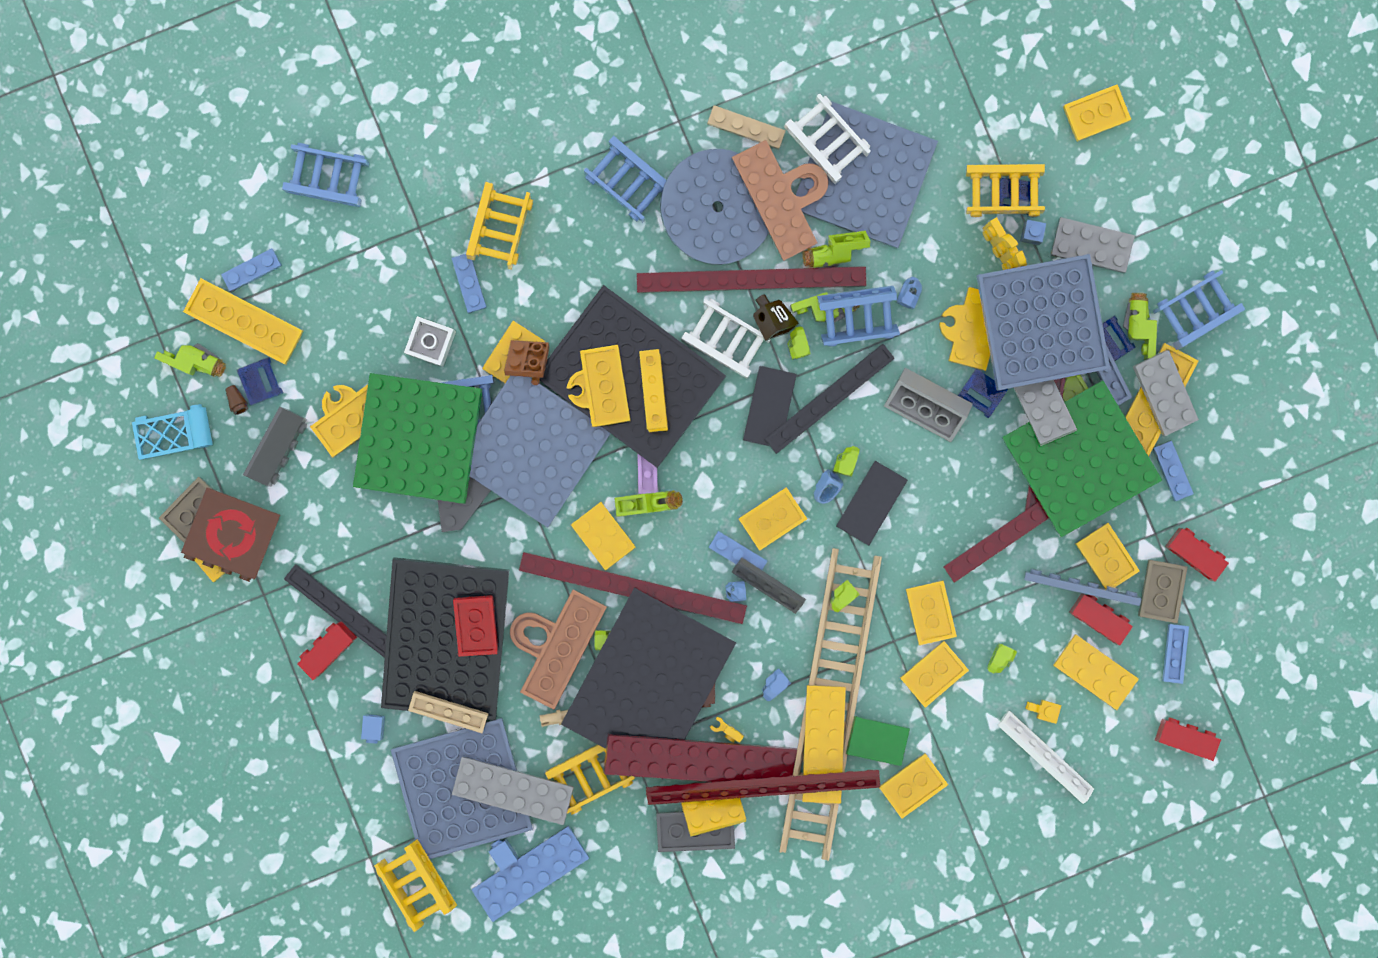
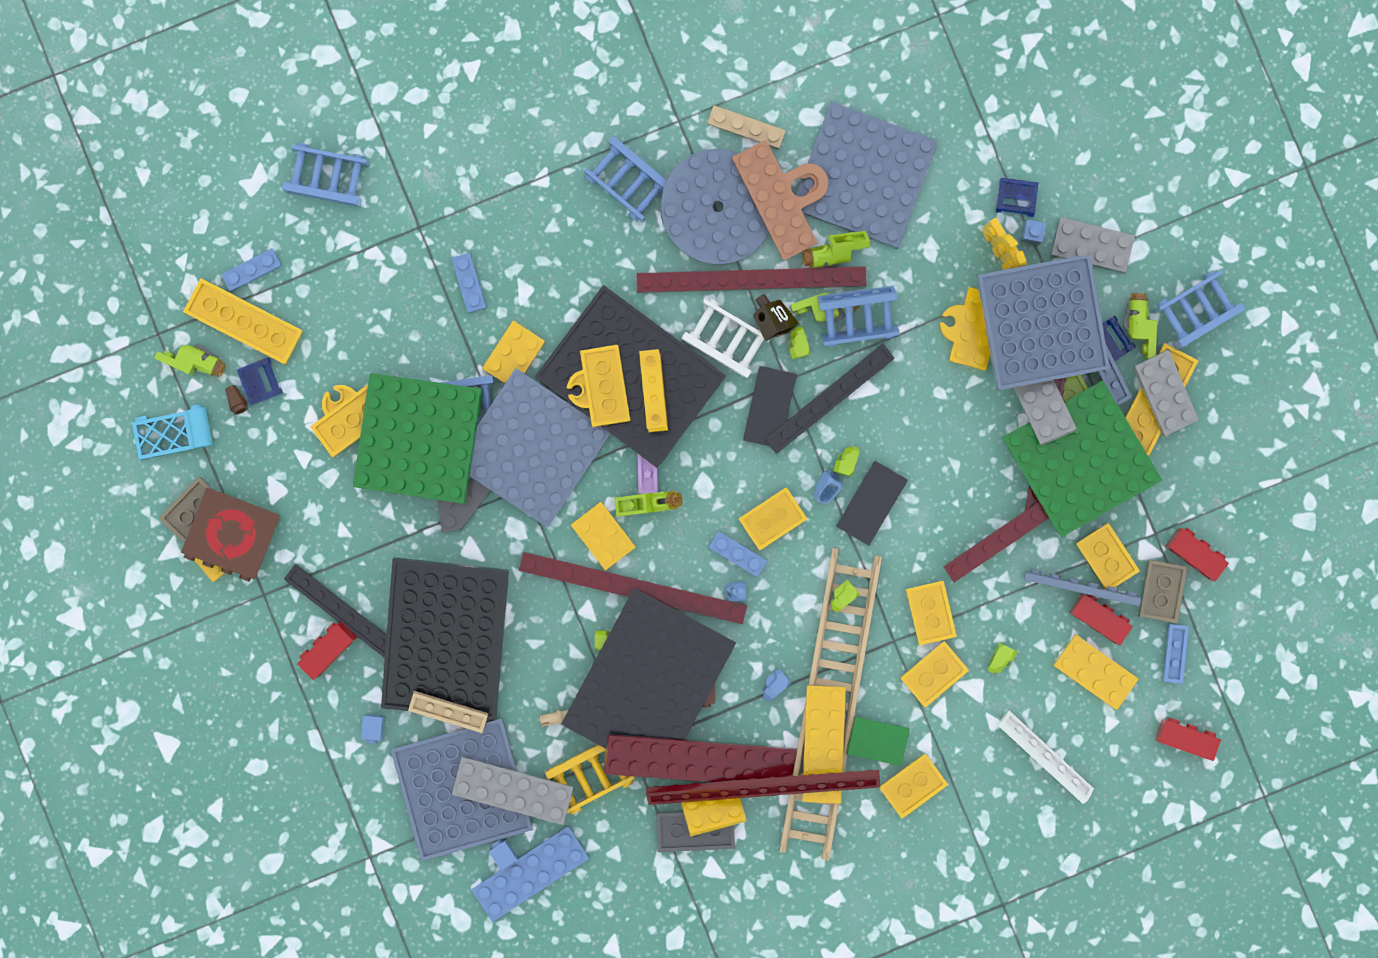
(275, 447): dark grey slope -> none
(430, 341): white brick -> none
(430, 876): yellow fence -> none
(475, 626): red plate -> none
(480, 230): yellow fence -> none
(527, 359): dark orange plate -> none
(562, 649): nougat plate -> none
(731, 733): yellow plate -> none
(768, 585): dark grey tile -> none
(808, 142): white fence -> none
(909, 293): medium blue rock -> none
(928, 405): light grey slope -> none
(986, 388): clear blue plate -> none
(1014, 172): yellow fence -> none
(1046, 710): yellow plate -> none
(1097, 113): yellow plate -> none
(1173, 471): medium blue plate -> none

